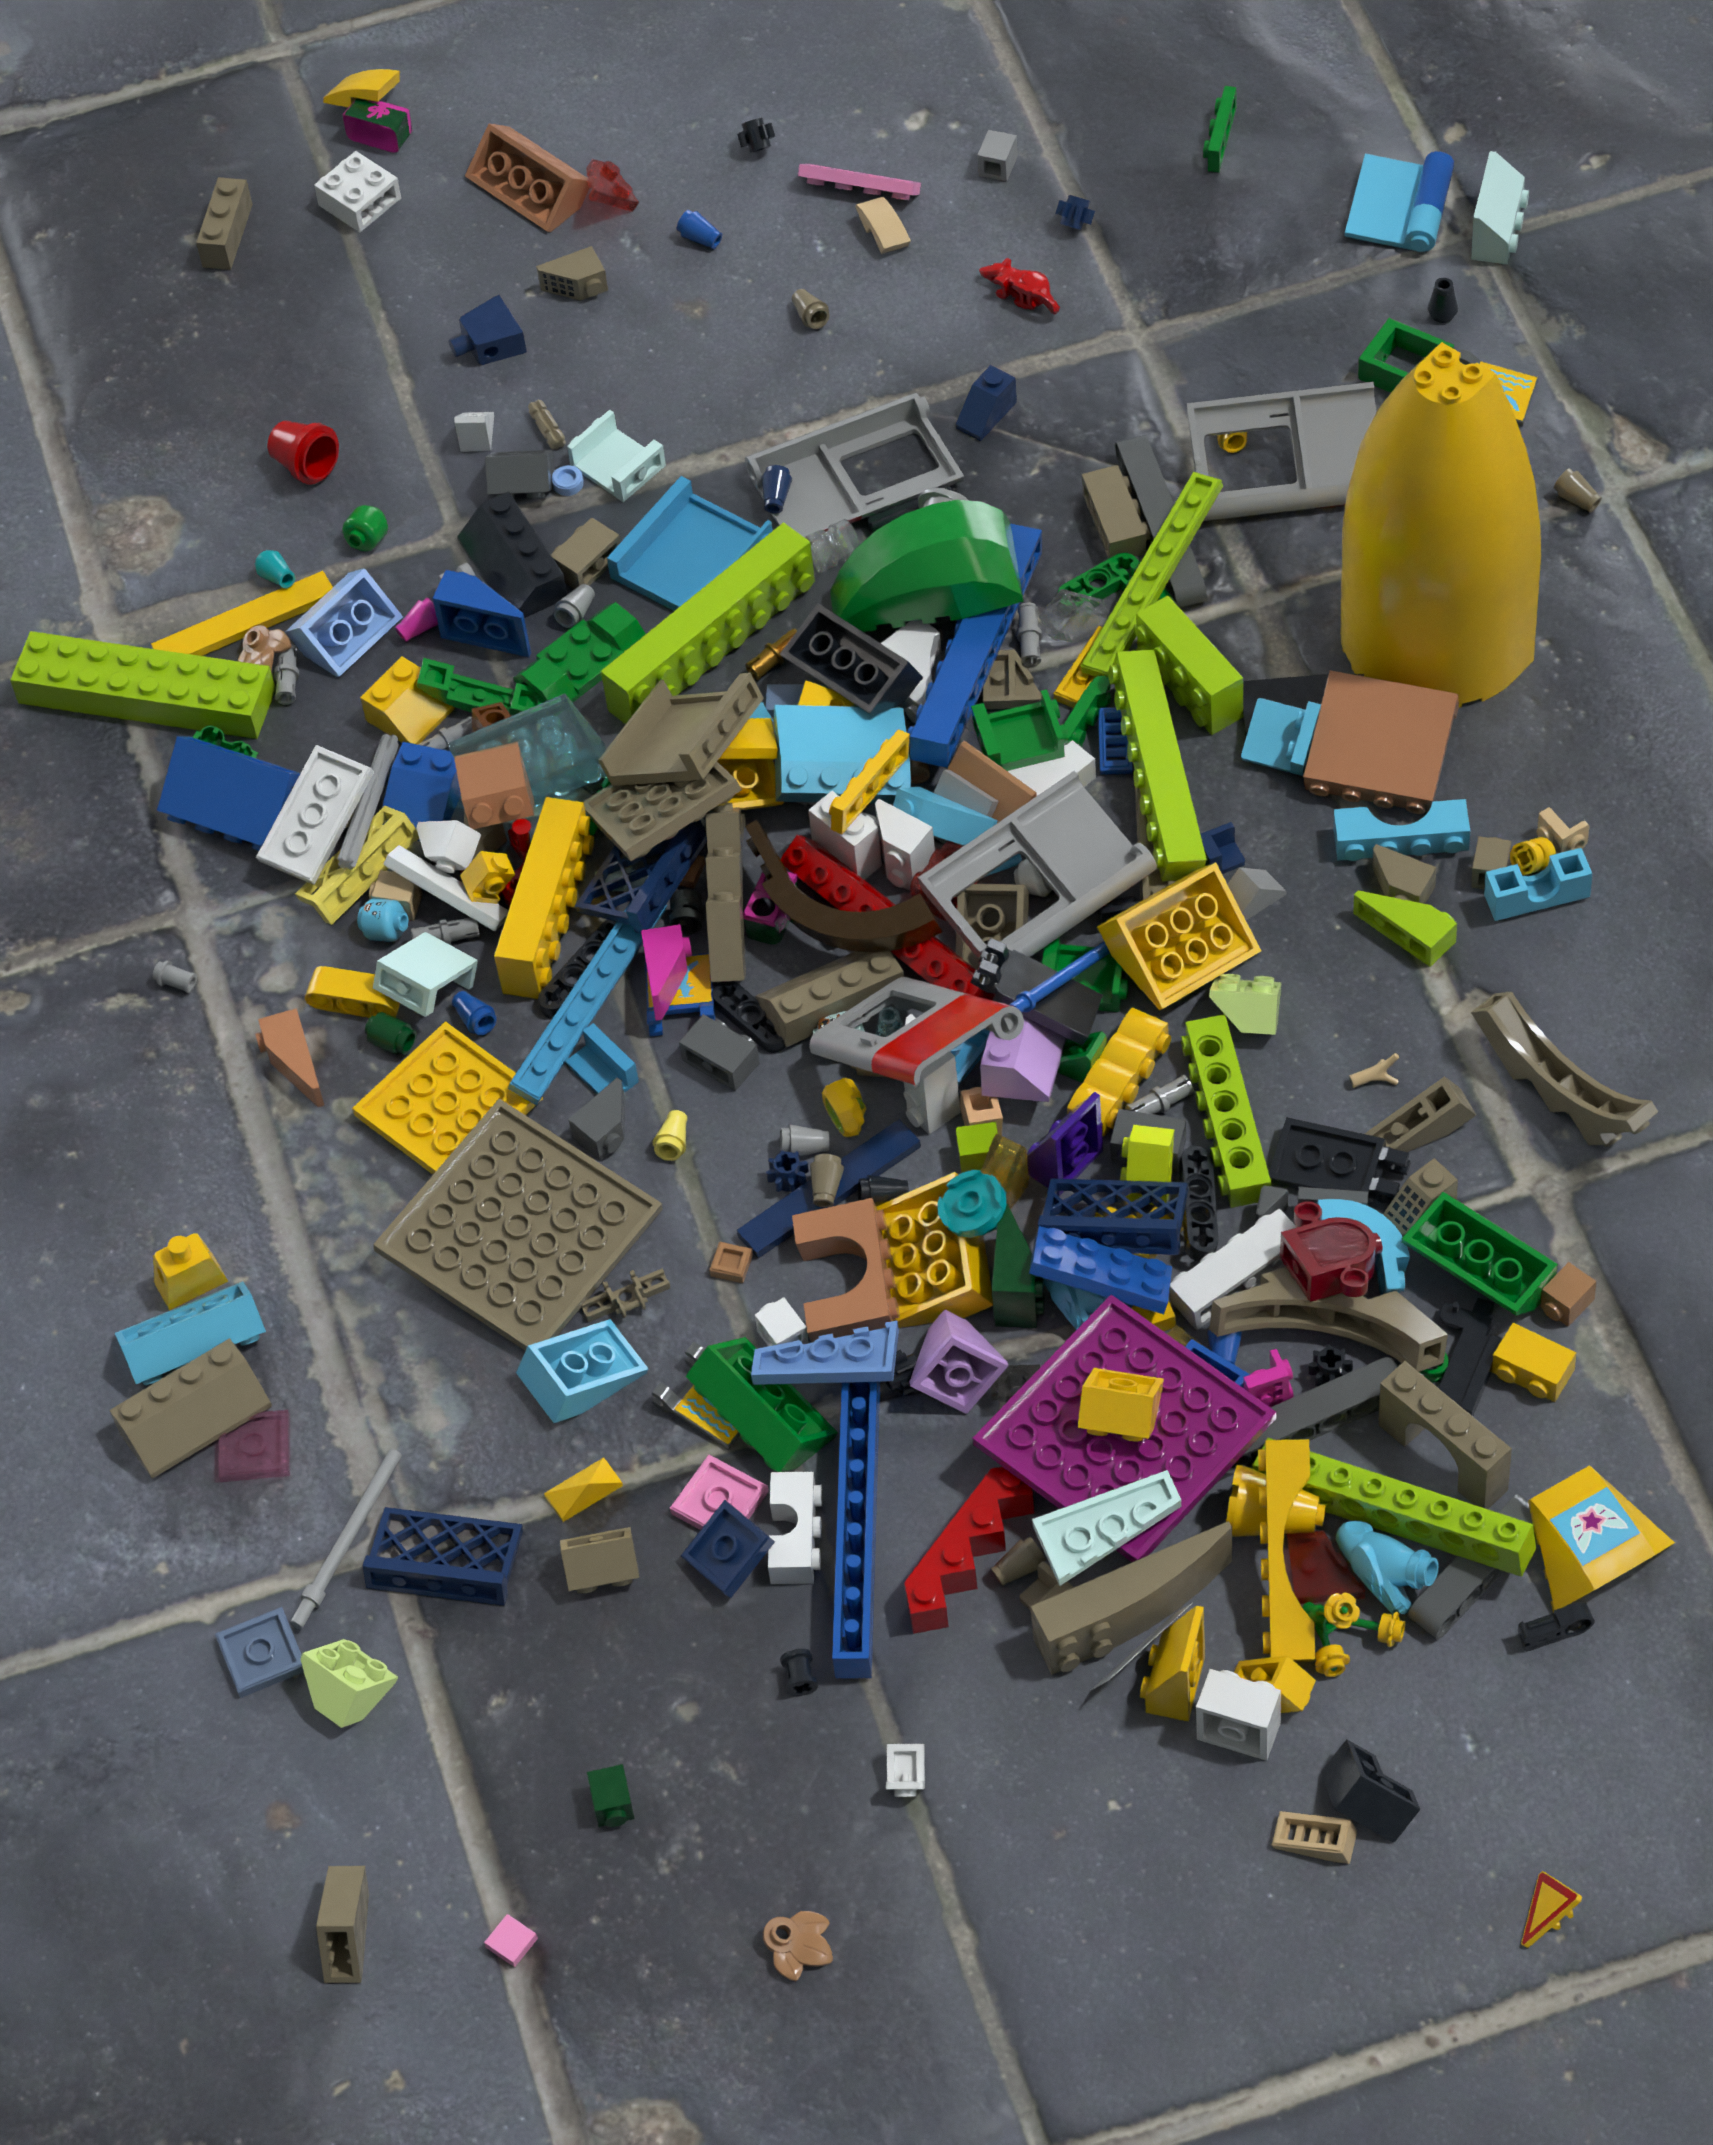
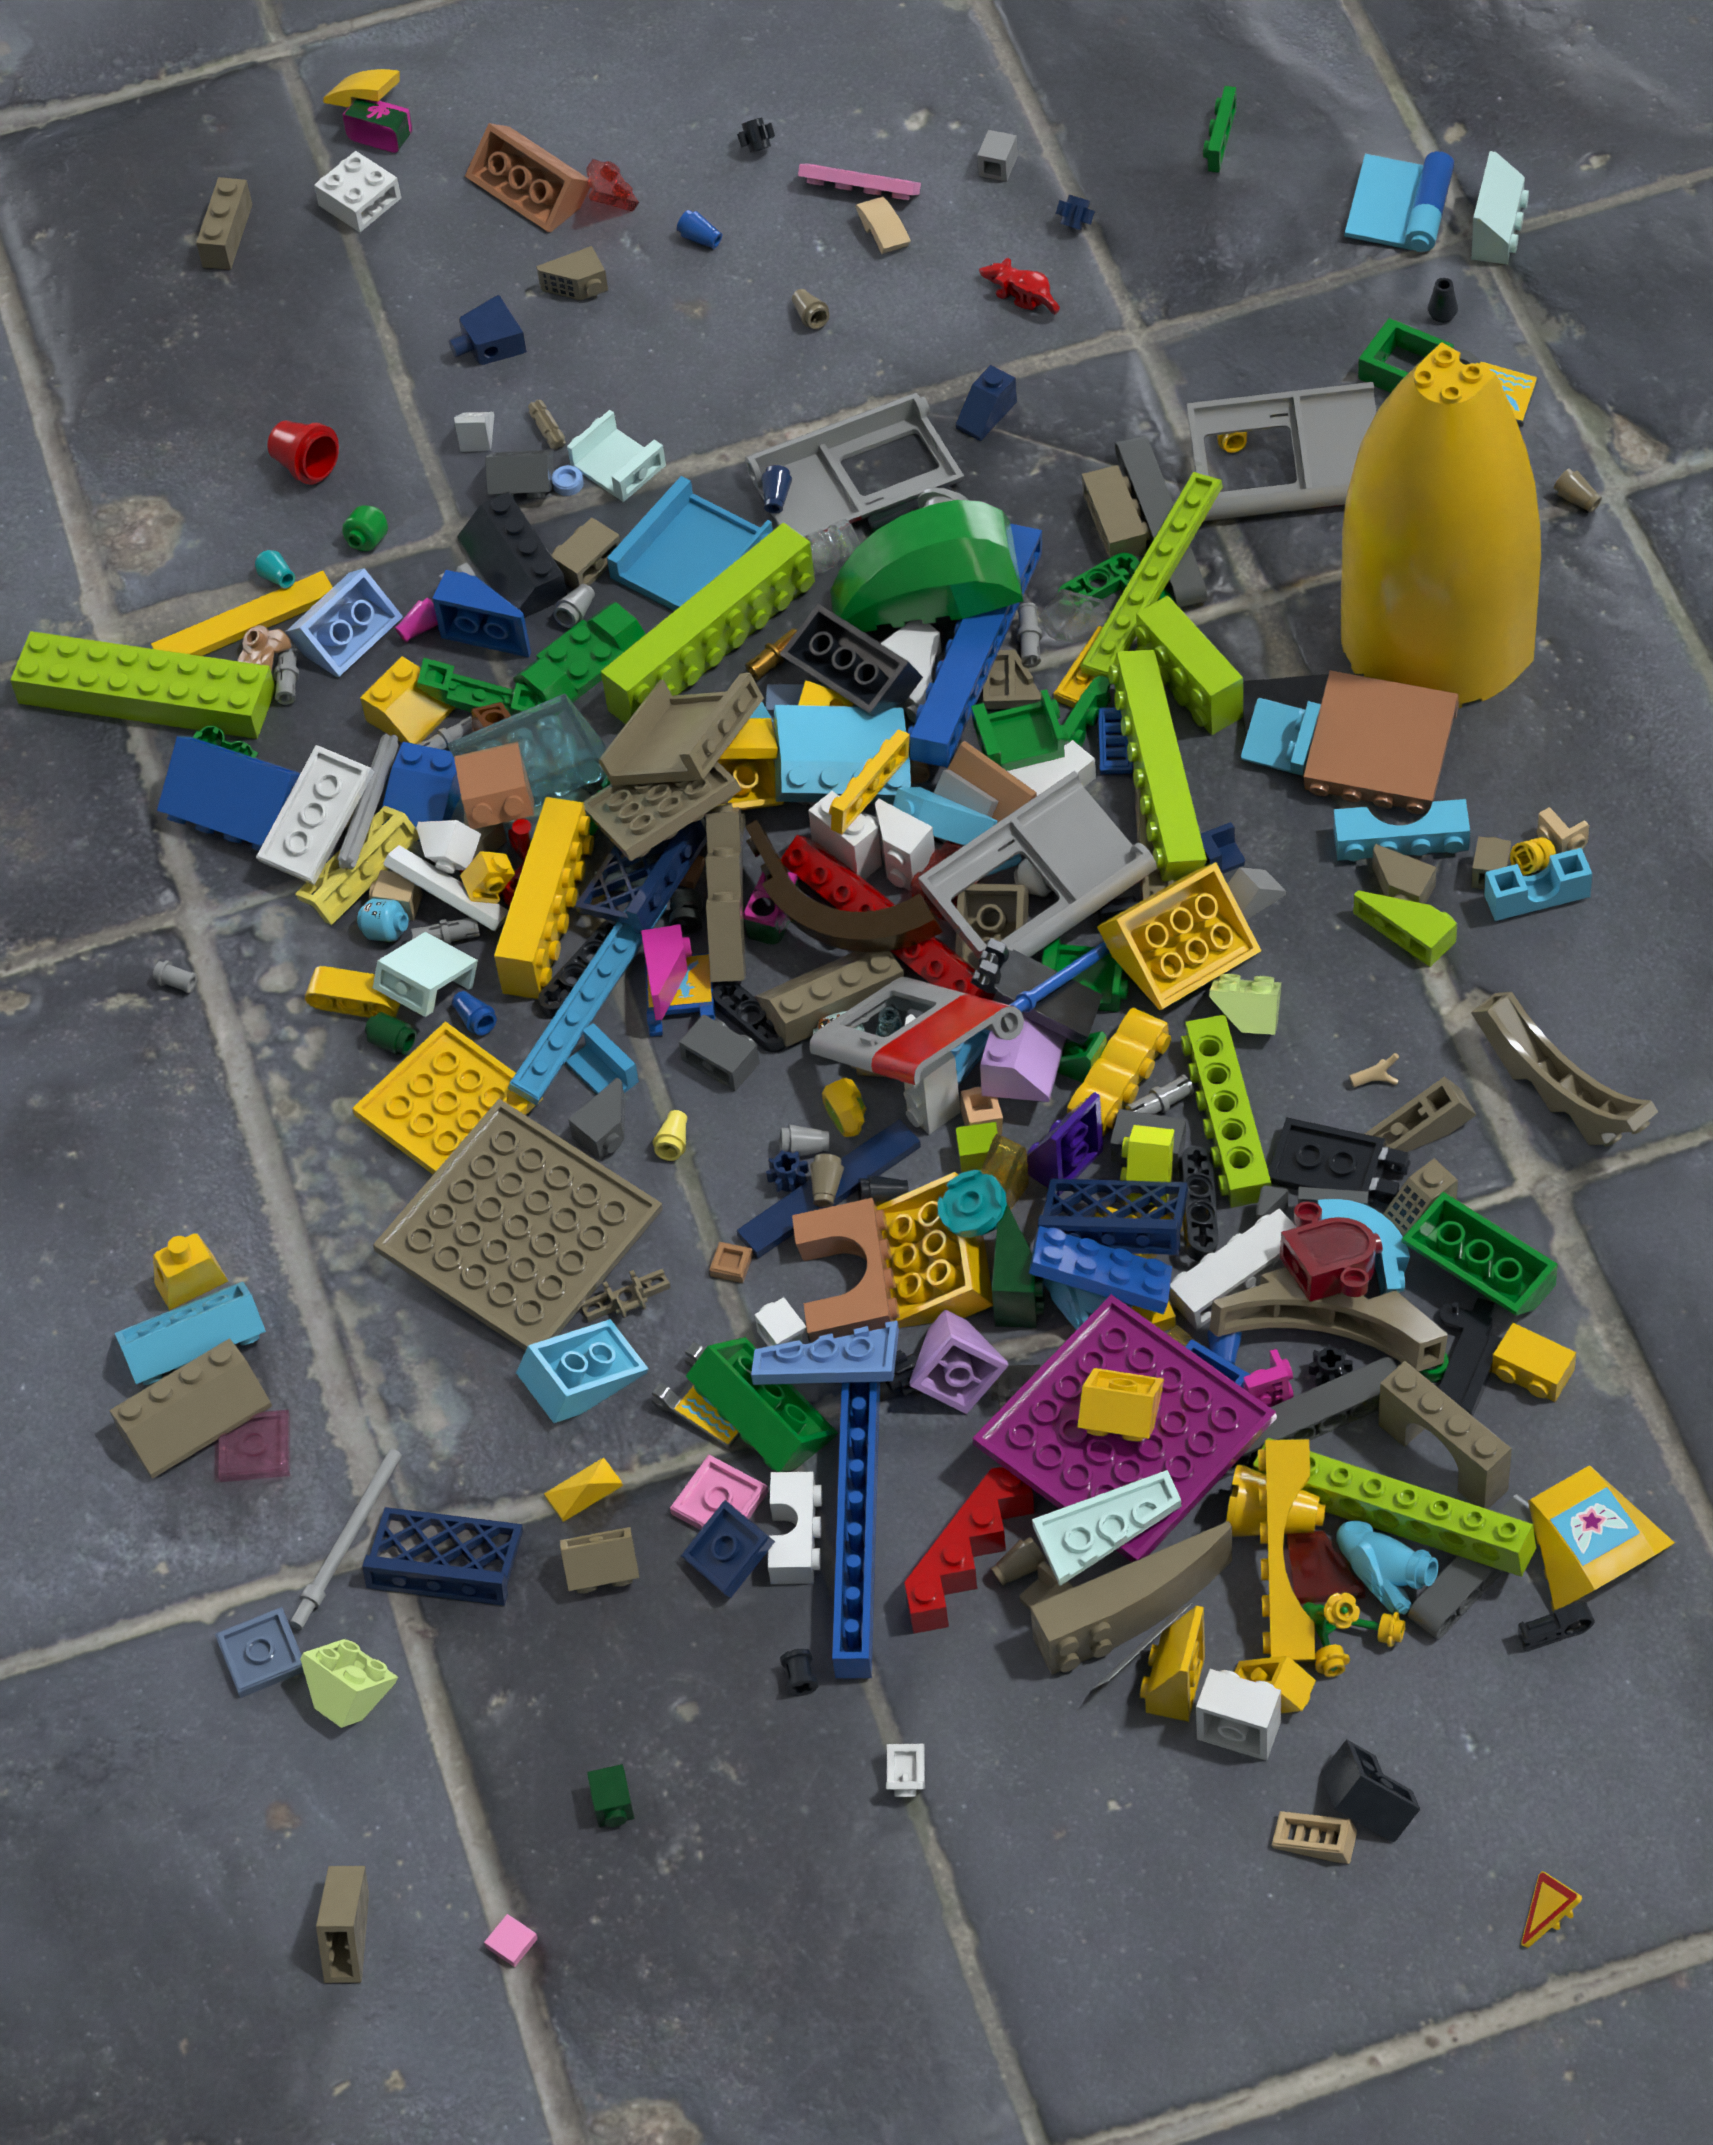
(288, 1052): nougat slope -> none
(802, 1946): medium nougat plate -> none
(1568, 1294): medium nougat brick -> none

